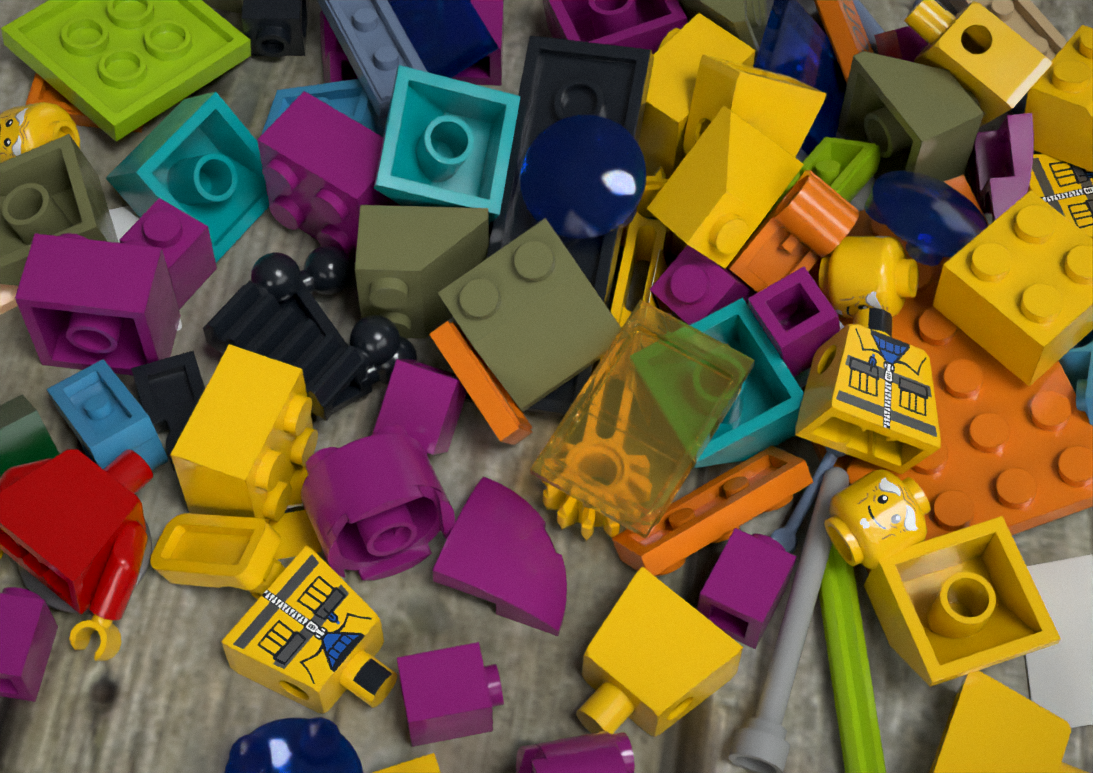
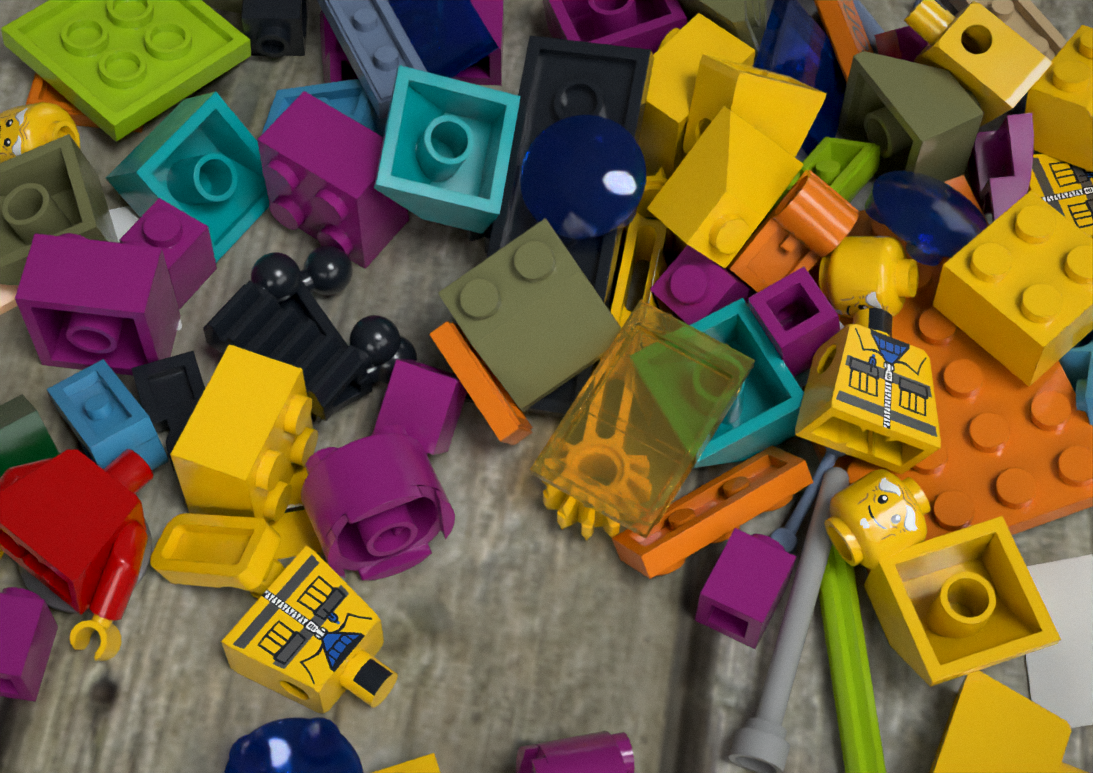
(413, 255): olive slope -> none
(448, 693): magenta brick -> none
(505, 558): magenta brick -> none
(653, 660): yellow torso -> none

